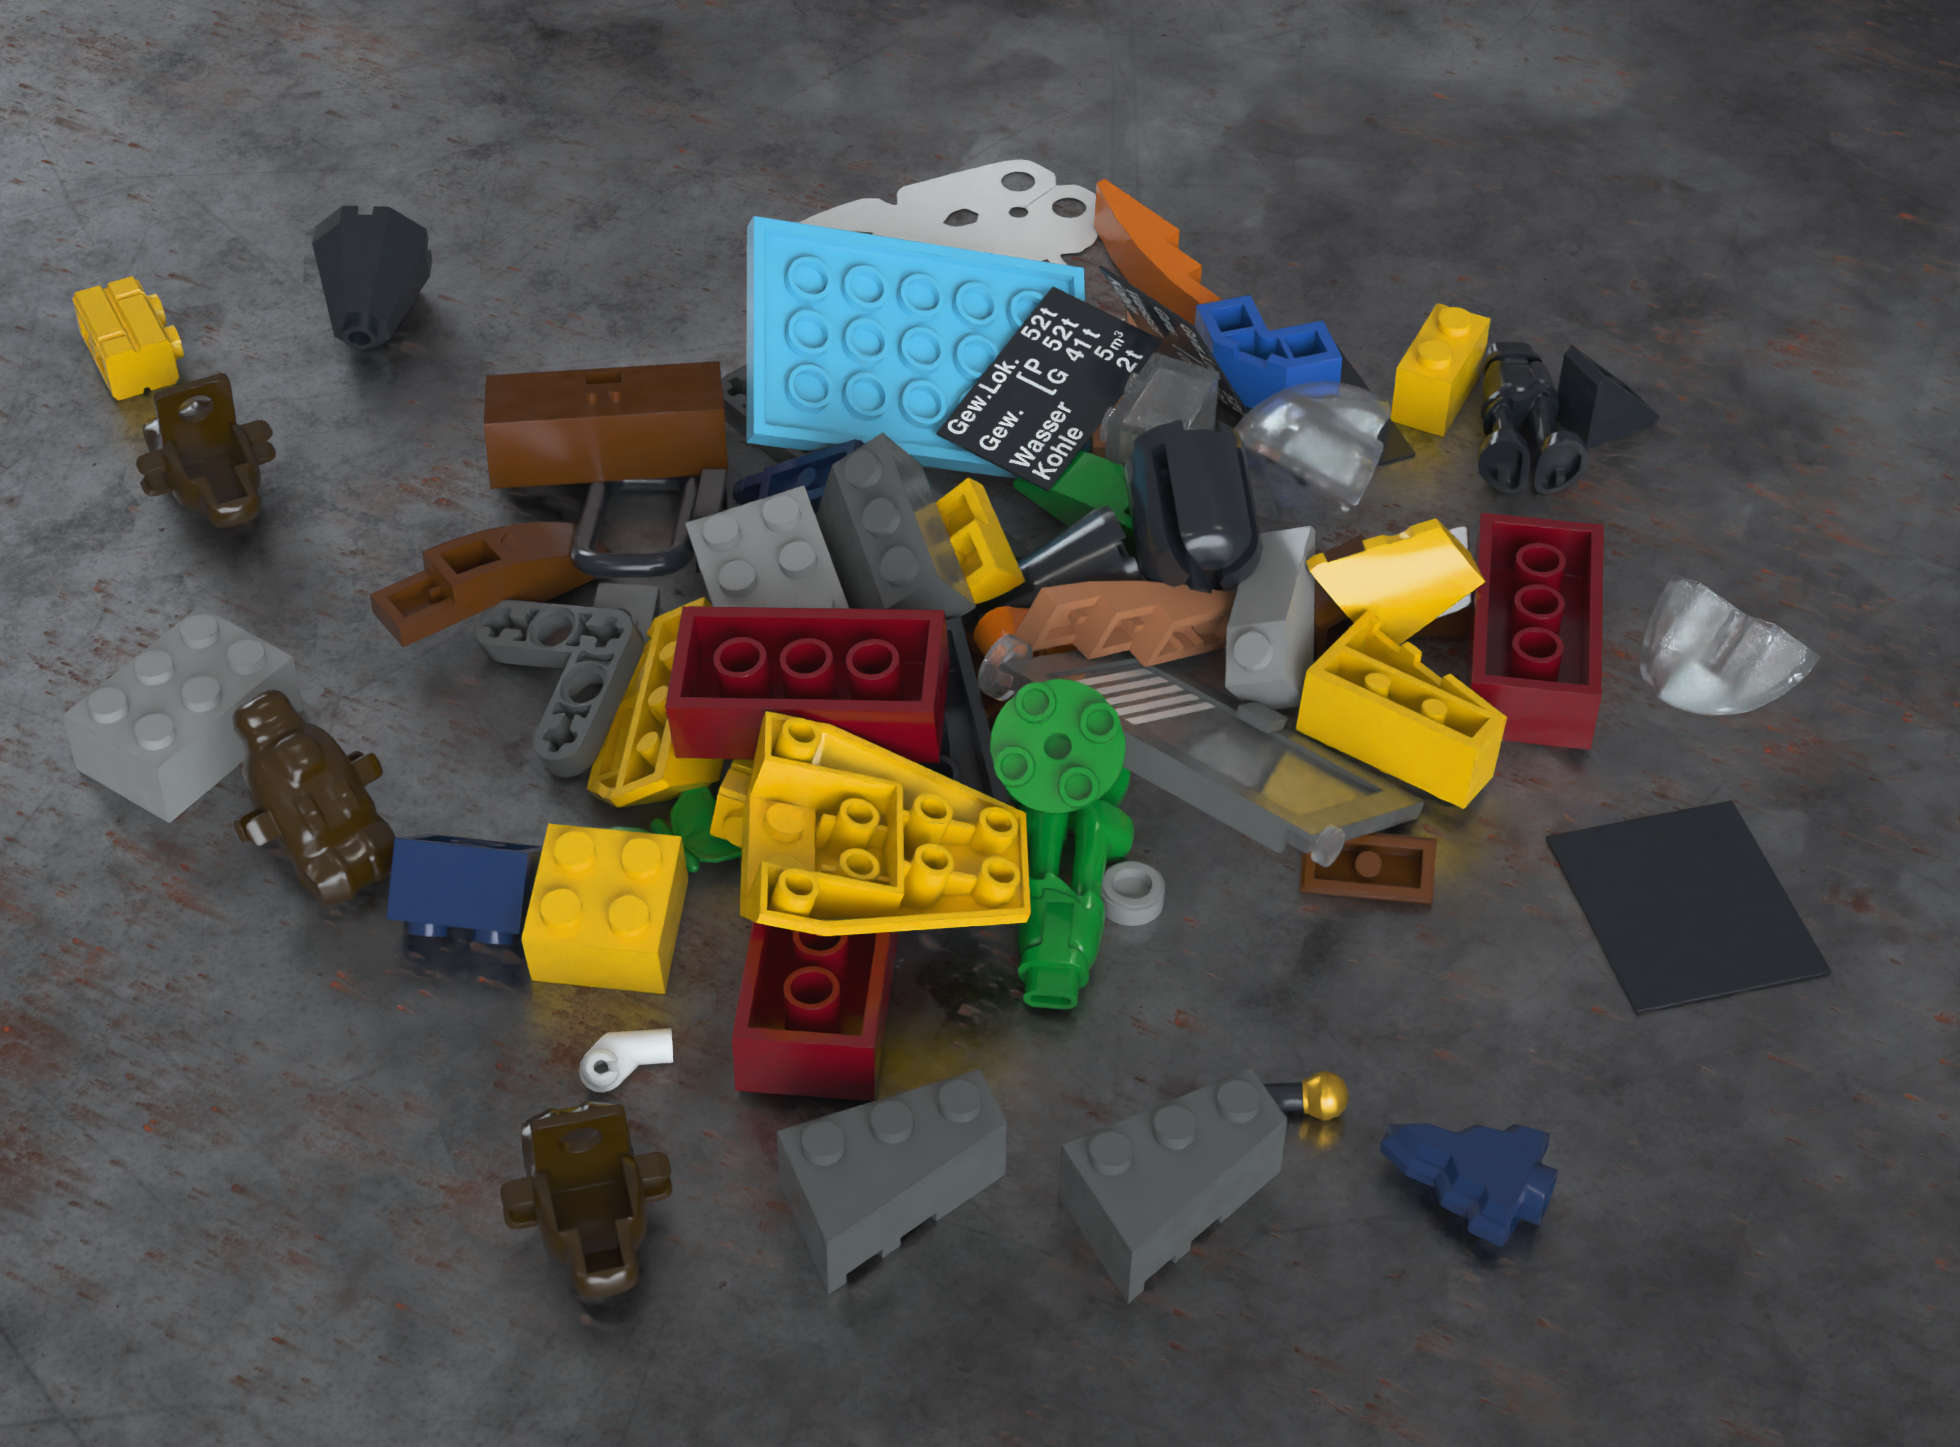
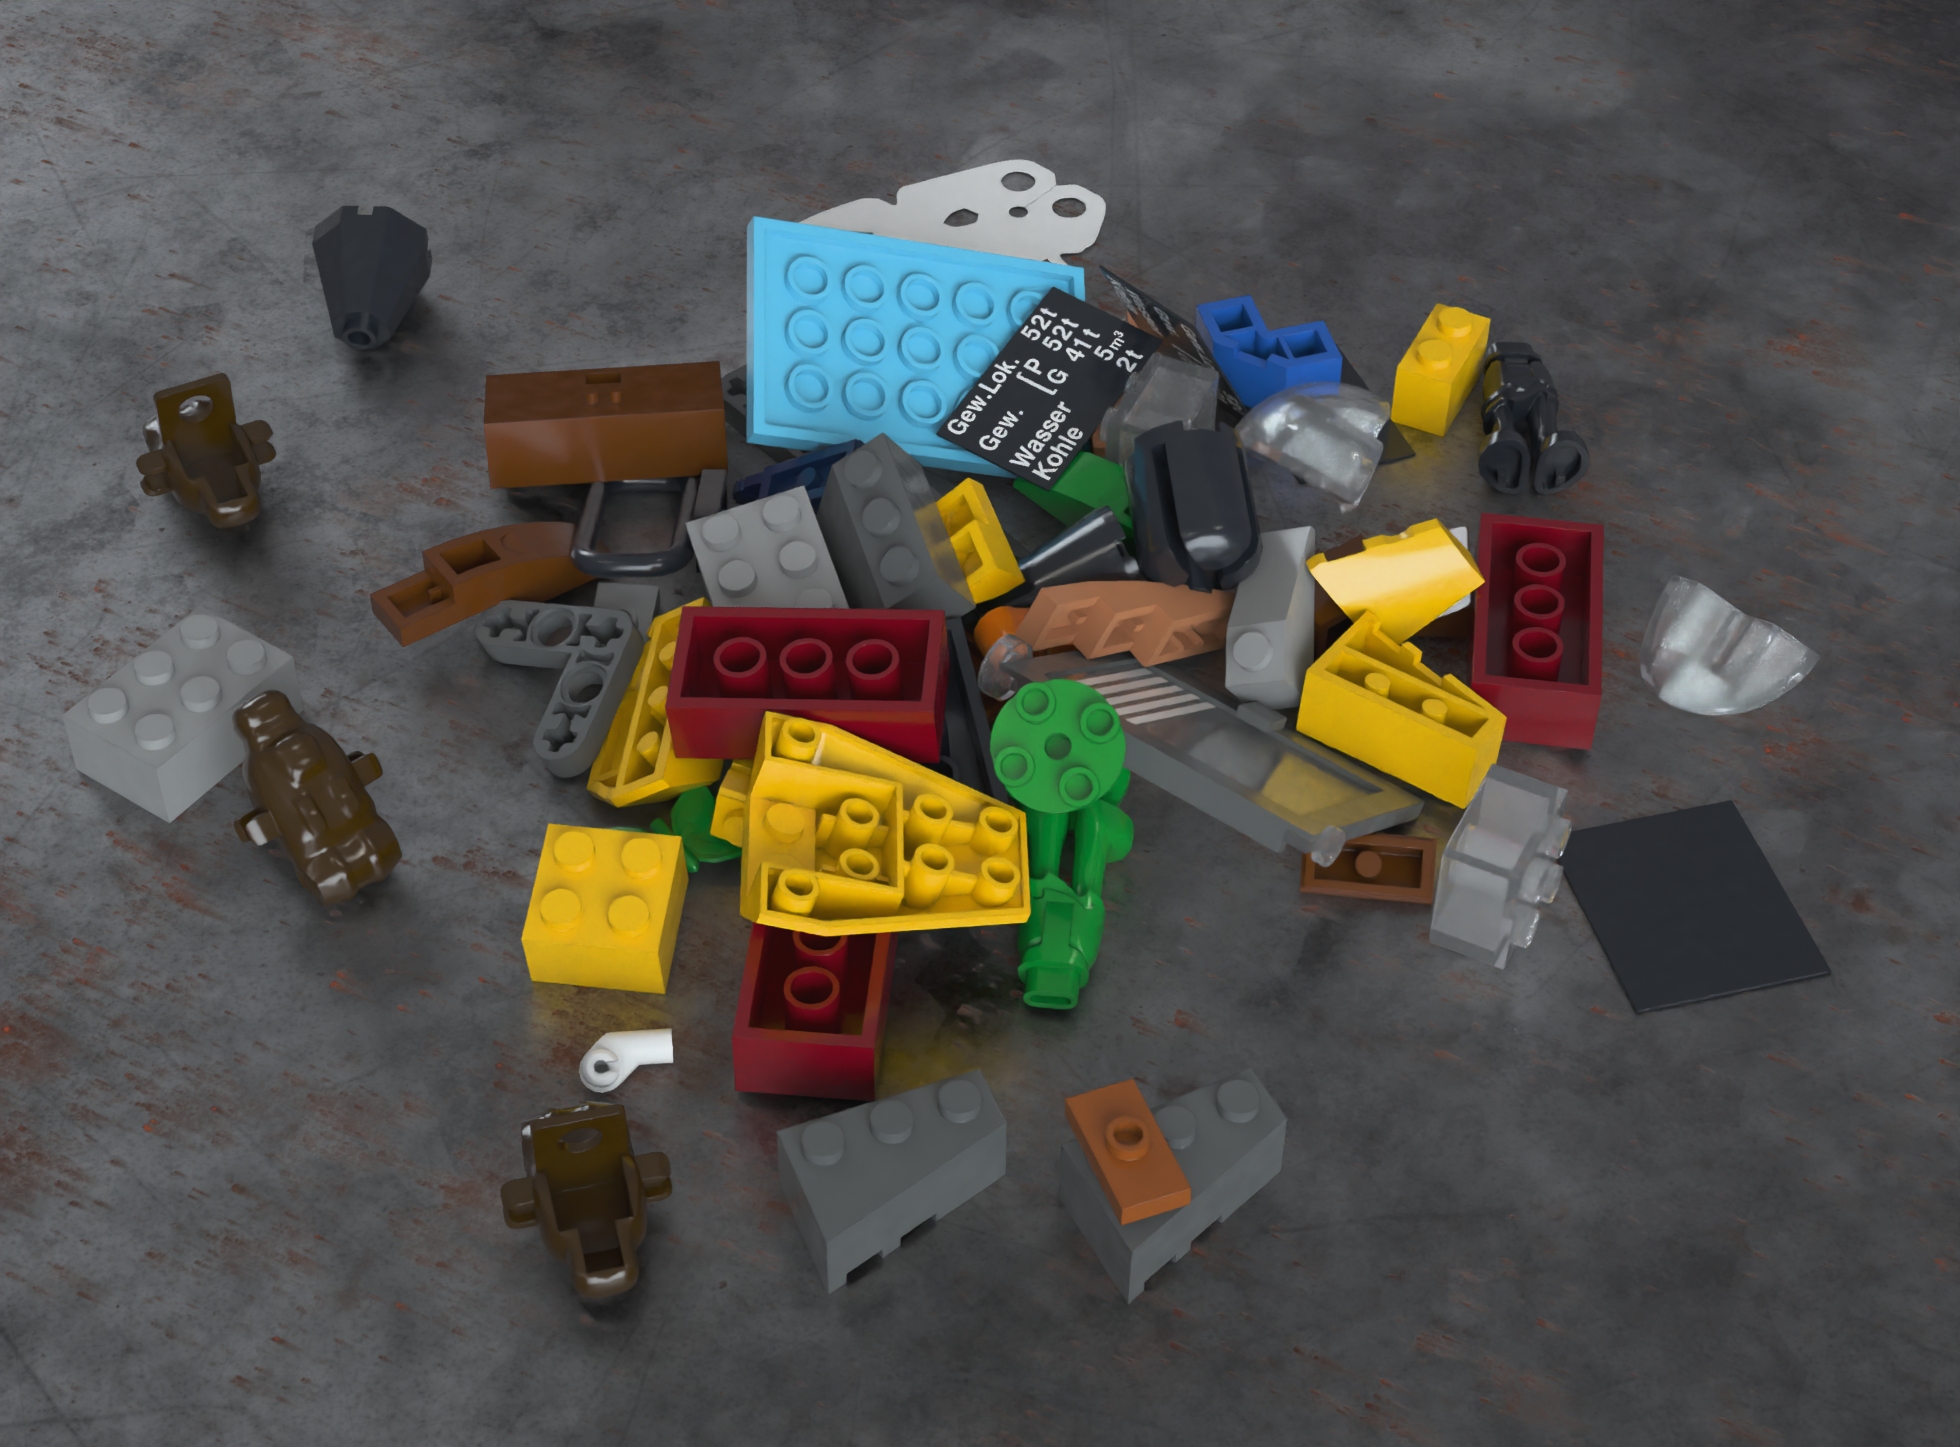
(128, 337): yellow brick -> none
(462, 885): dark blue slope -> none
(1127, 1151): none -> dark orange plate
(1132, 893): light grey tile -> none
(1148, 252): orange slope -> none
(1320, 1095): pearl gold piece -> none
(1478, 1172): dark blue rock -> none
(1500, 867): none -> clear brick
(1598, 402): black slope -> none

